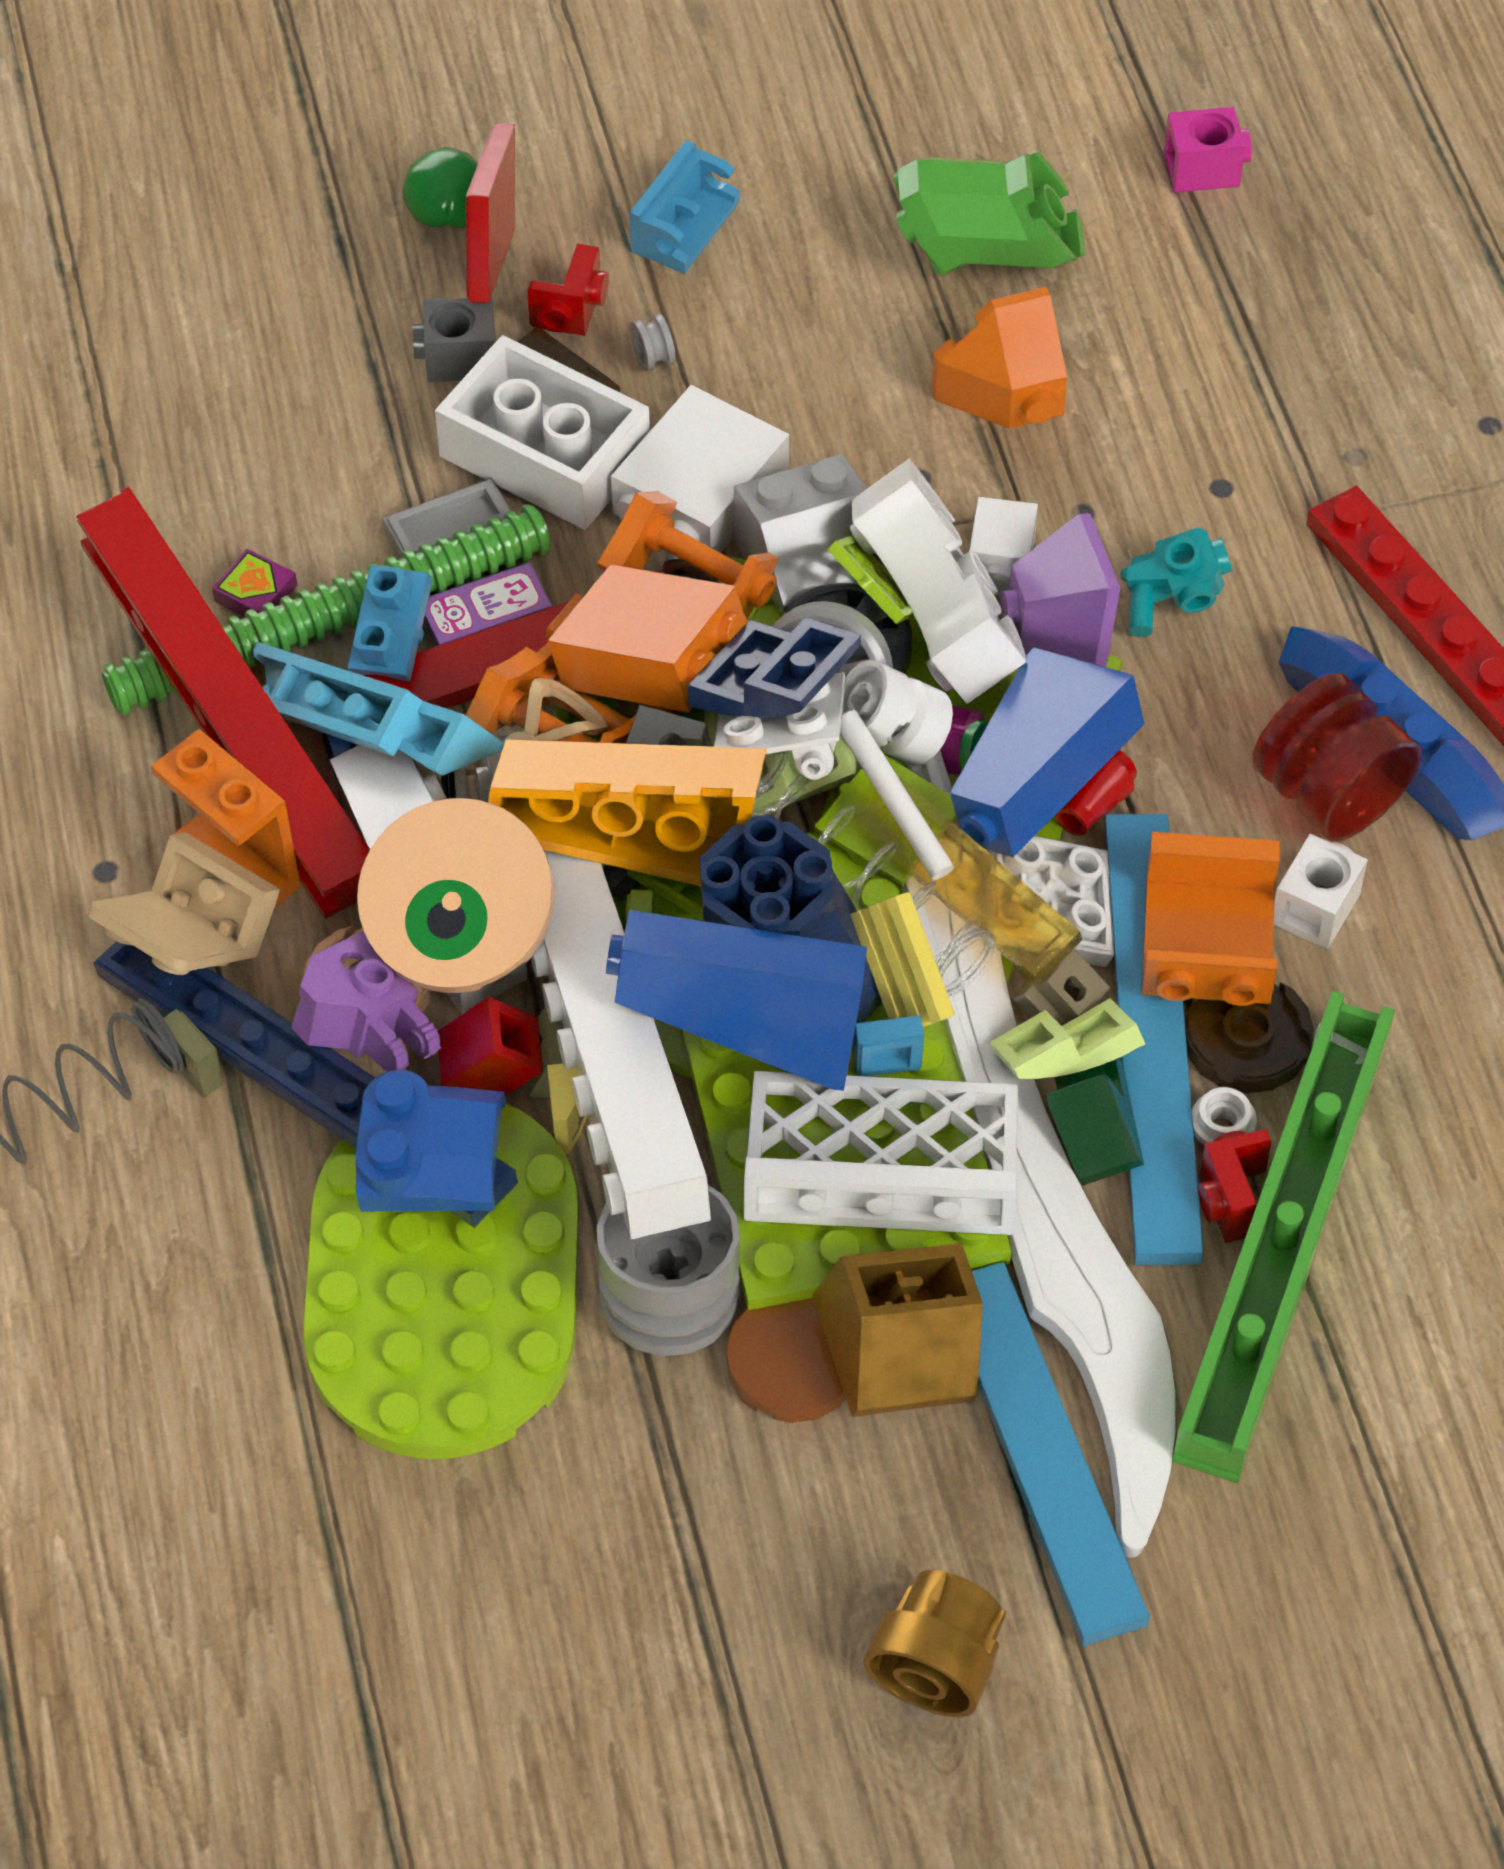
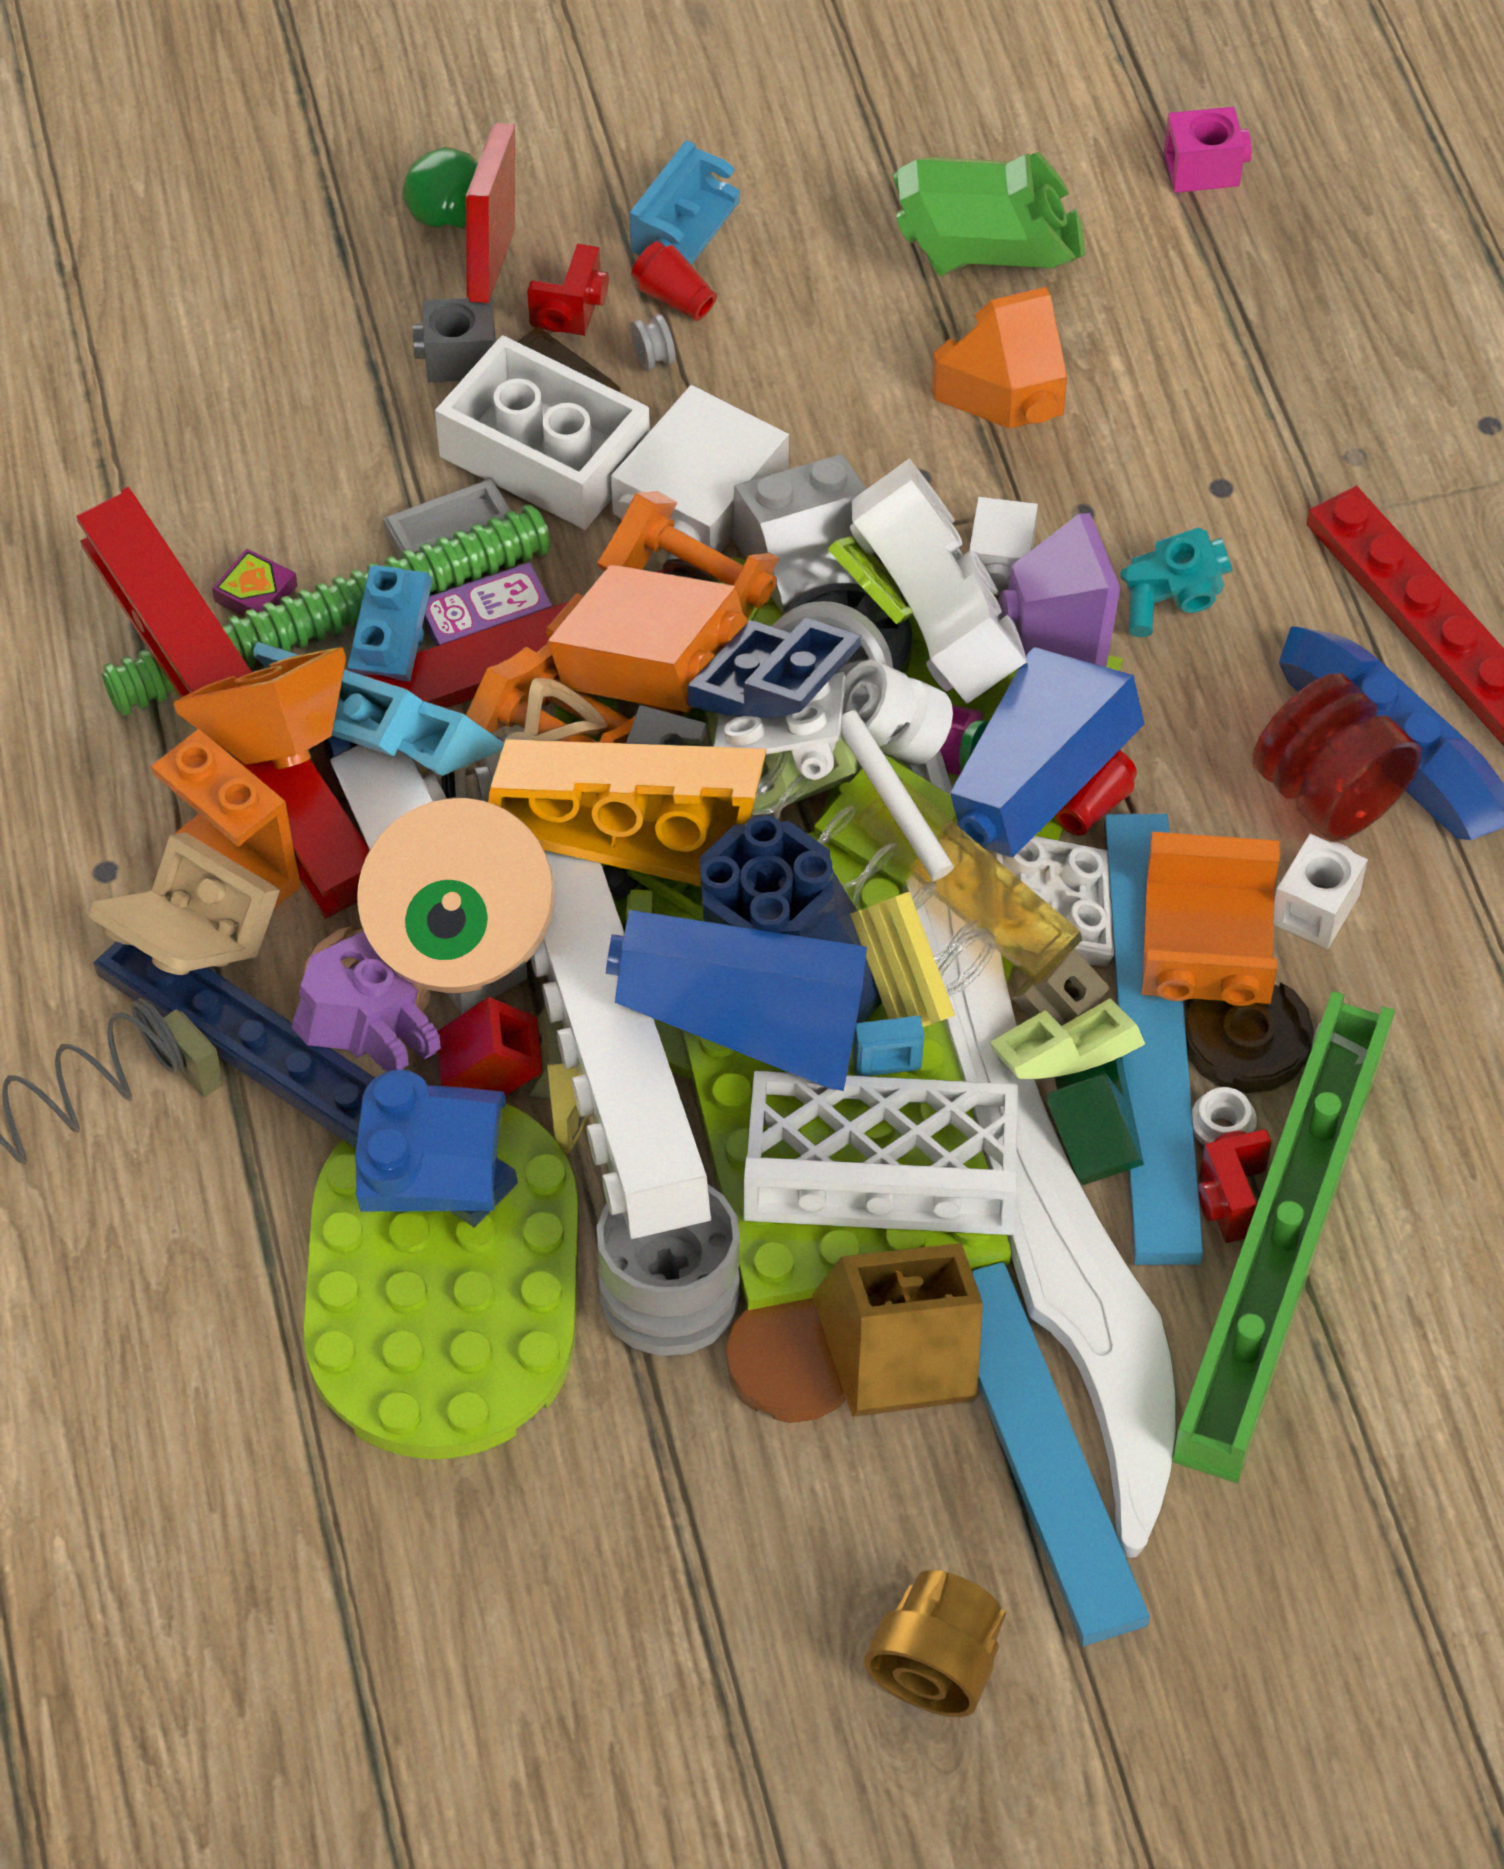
(271, 710): none -> orange slope
(673, 281): none -> red cone

